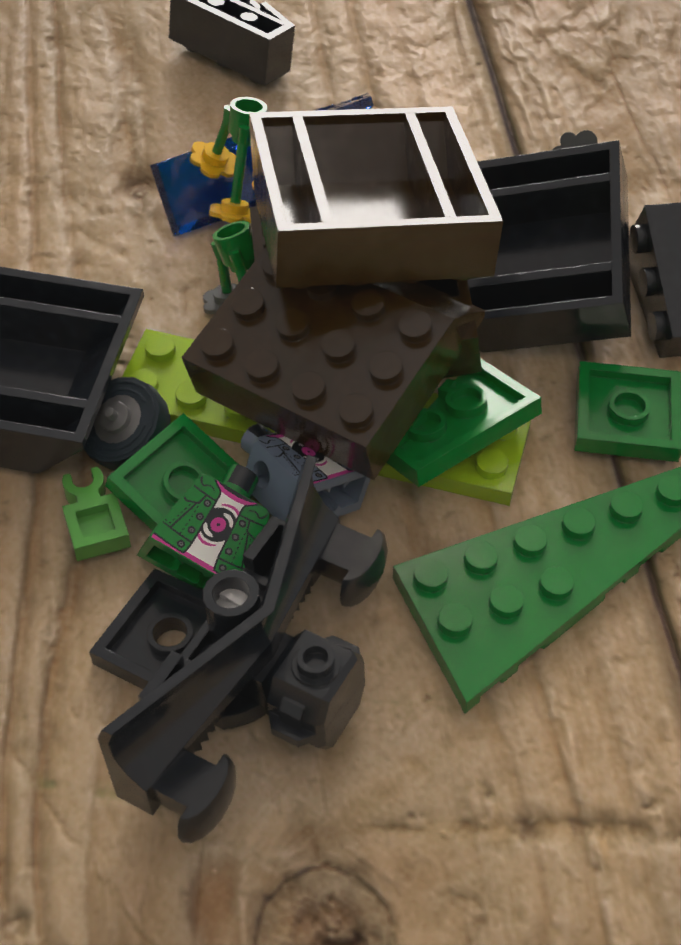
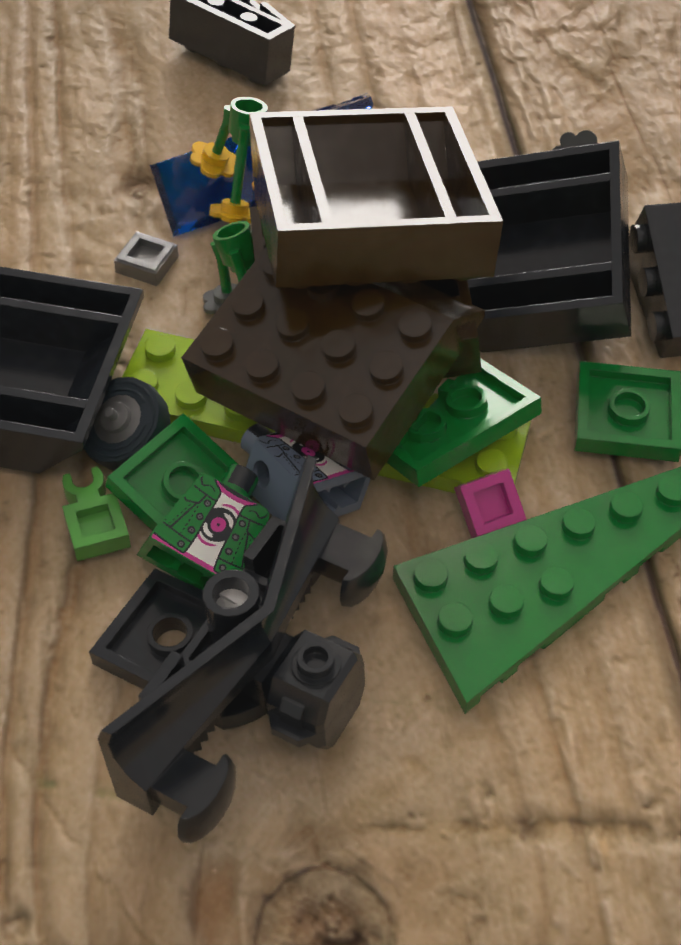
(146, 258): none -> flat silver tile
(490, 503): none -> dark pink plate

